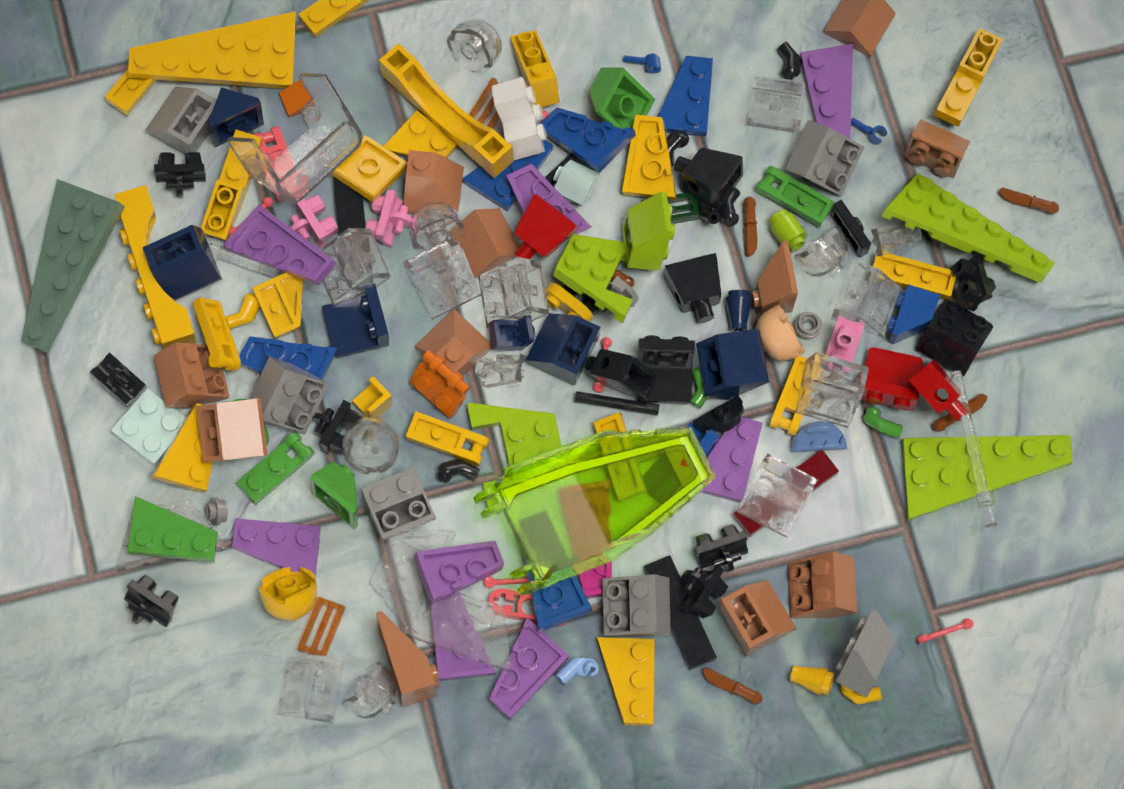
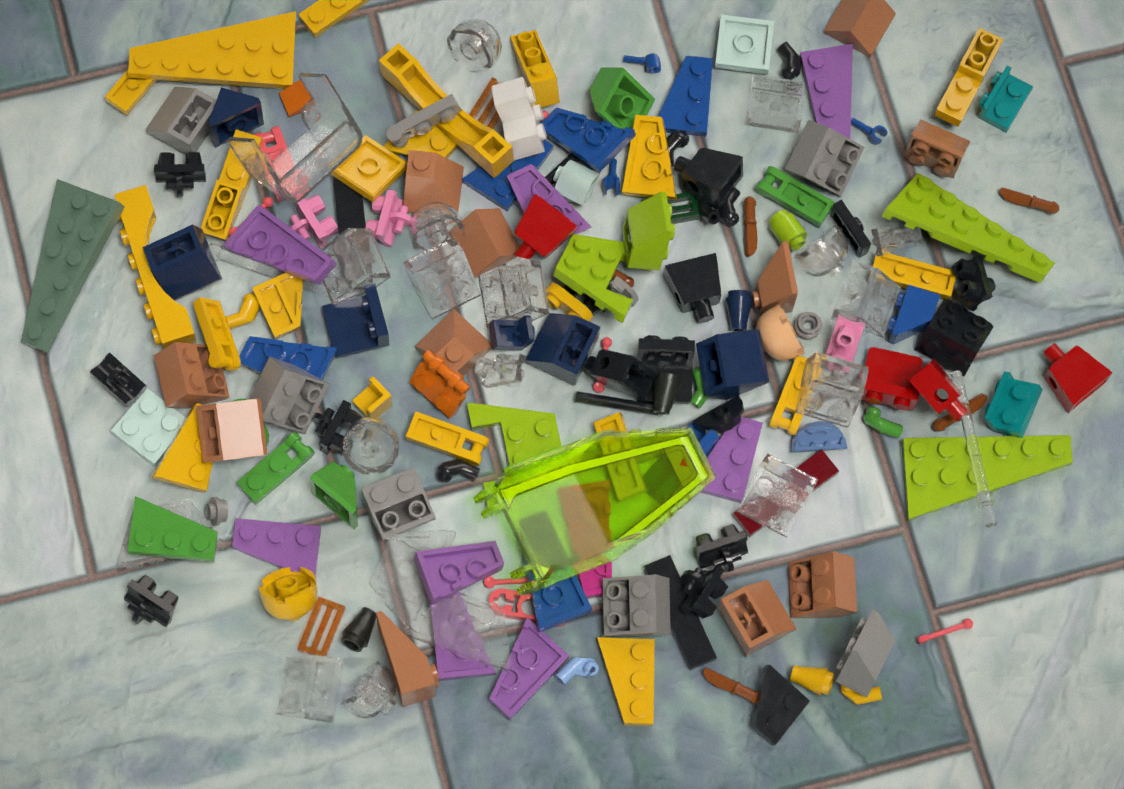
(359, 630): none -> pearl dark grey cone
(423, 120): none -> light grey plate
(612, 181): none -> blue hand
(665, 392): none -> pearl dark grey cone
(744, 44): none -> light aqua plate
(777, 706): none -> black wing
(1004, 101): none -> teal bracket
(1012, 405): none -> teal bracket
(1074, 375): none -> red torso

